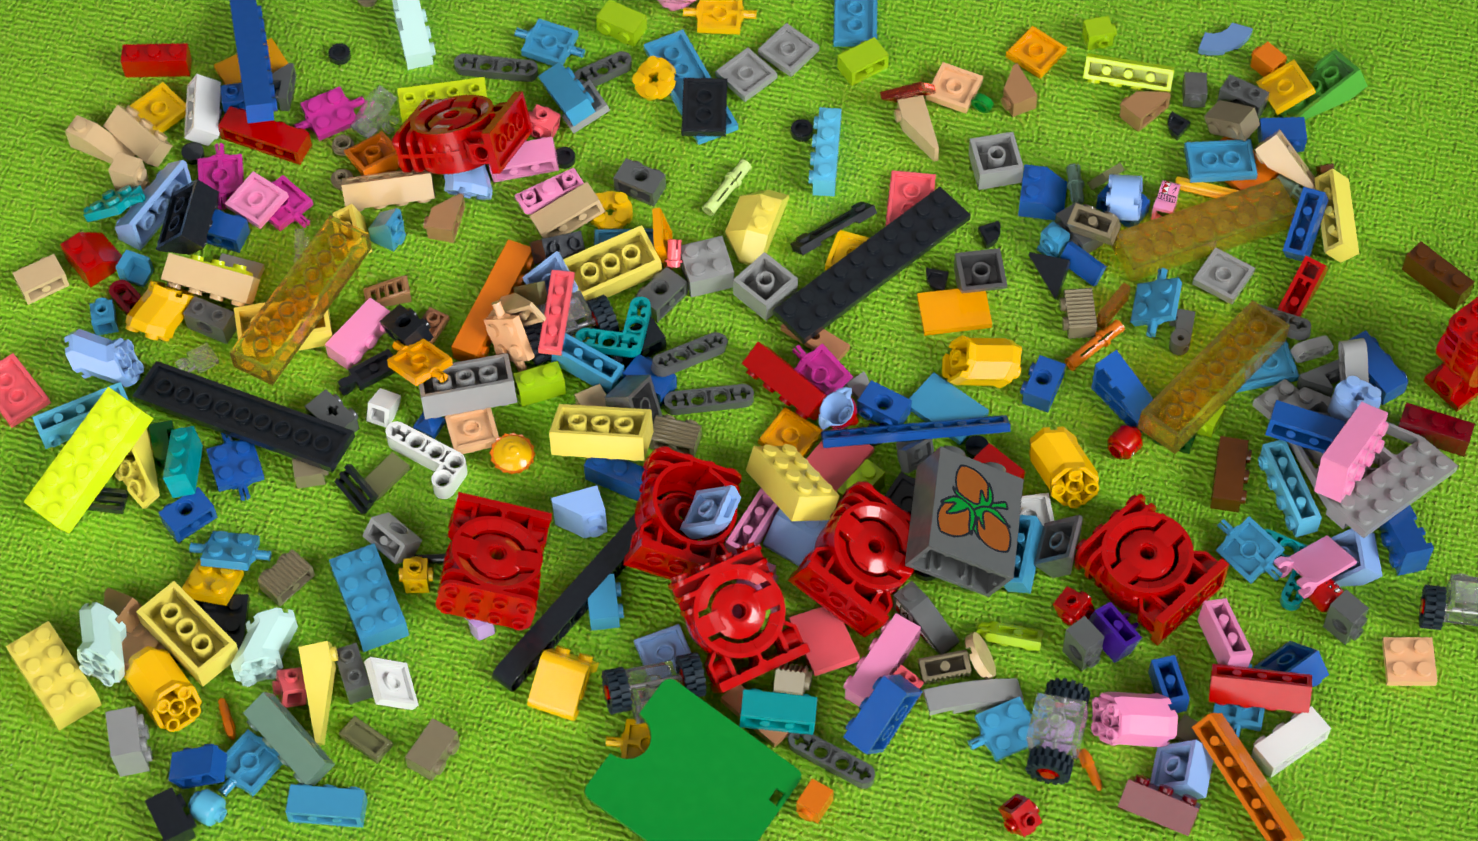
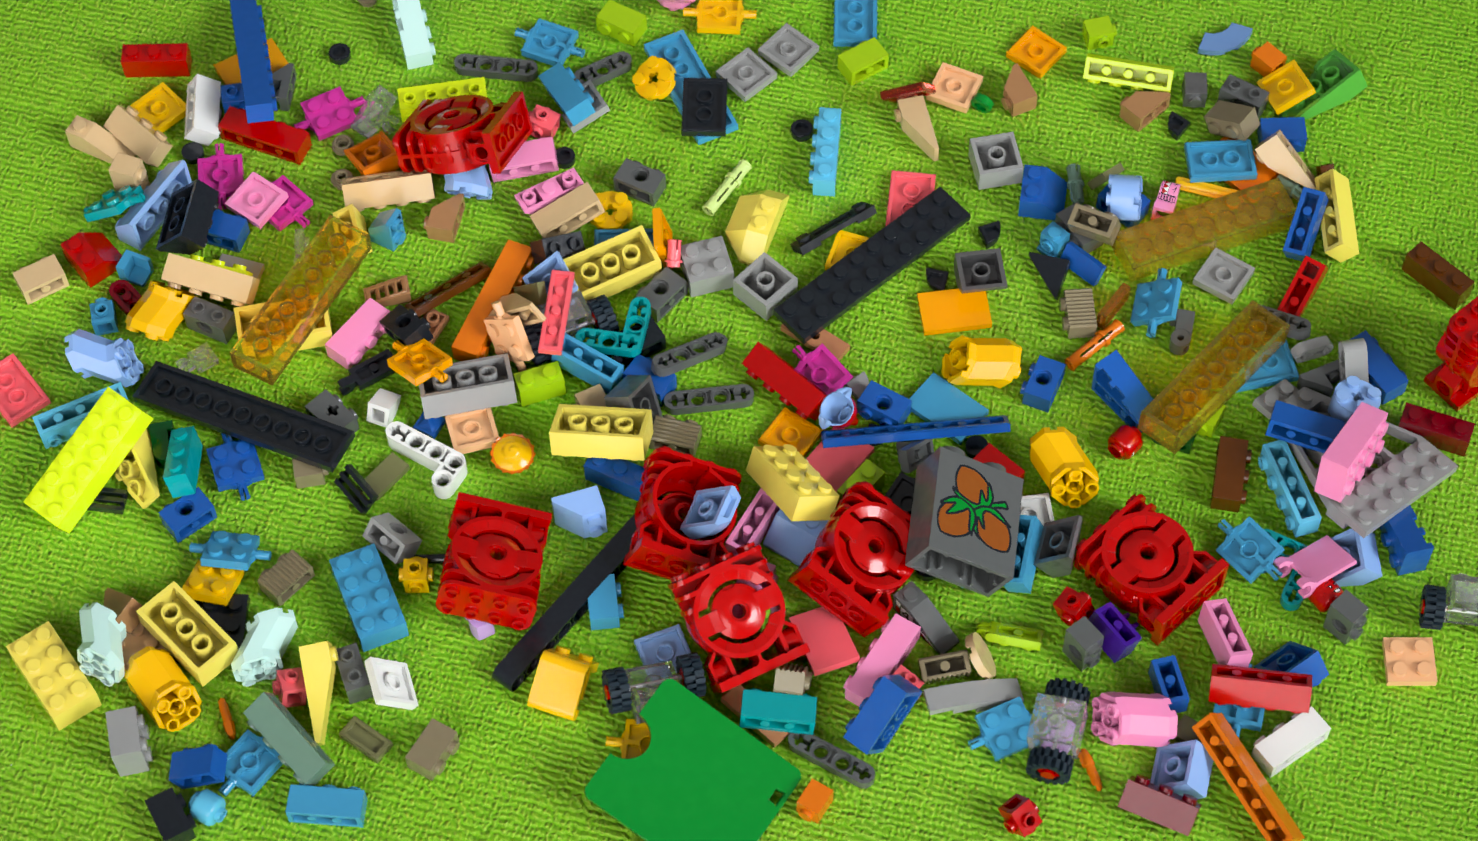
(449, 289): none -> reddish brown tile

